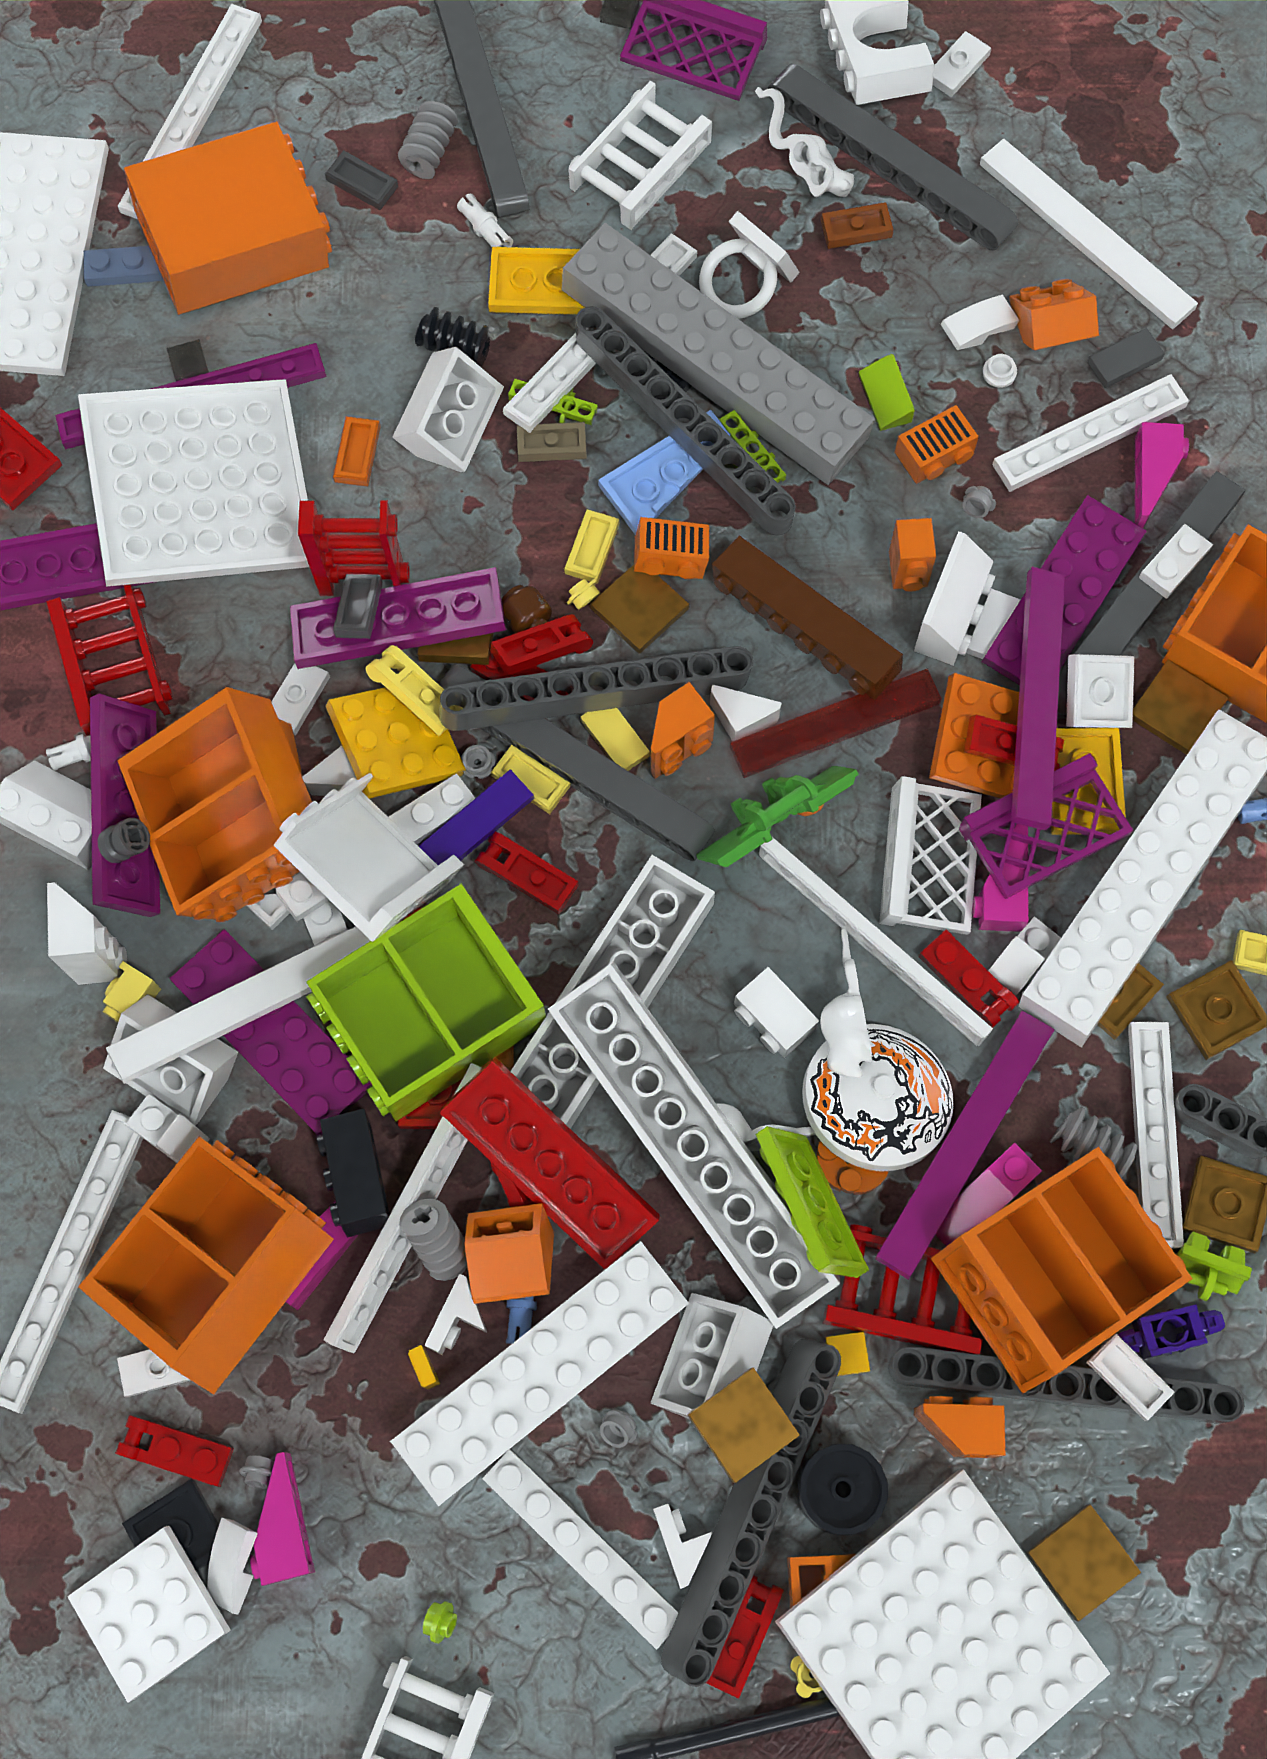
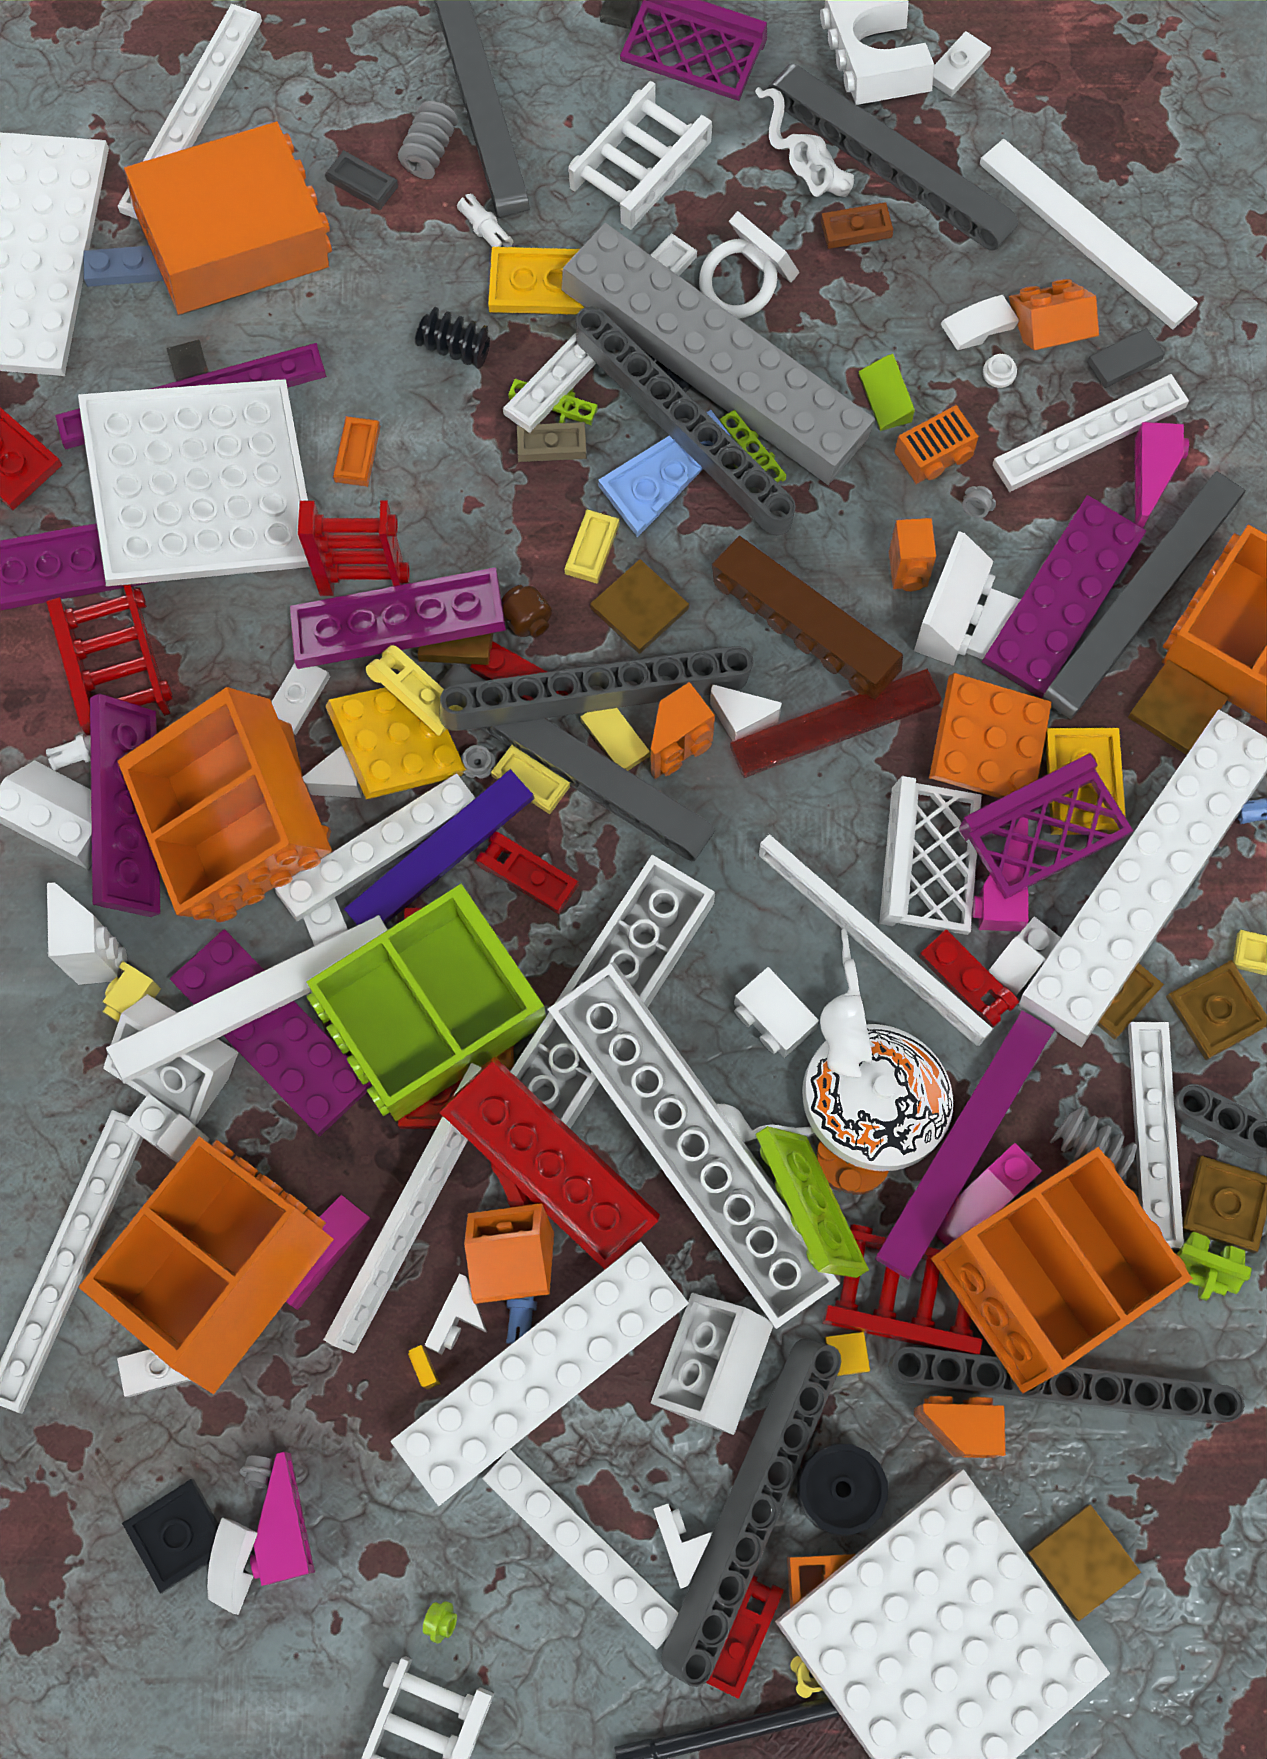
(123, 840): dark grey wheel -> none
(148, 1613): white plate -> none
(176, 1451): red plate -> none
(270, 910): white tile -> none
(353, 1173): black brick -> none
(358, 606): dark grey tile -> none
(362, 859): white panel -> none
(435, 1238): light grey piece -> none
(448, 410): white slope -> none
(540, 644): red plate -> none
(583, 593): light yellow plate -> none
(618, 1428): light grey plate -> none
(671, 548): orange brick -> none
(743, 1425): pearl gold tile -> none
(785, 797): bright green piece -> none
(997, 740): red plate -> none
(1038, 699): magenta tile -> none
(1100, 691): white tile -> none
(1130, 1377): white tile -> none
(1175, 561): white plate -> none
(1193, 1324): dark purple piece -> none

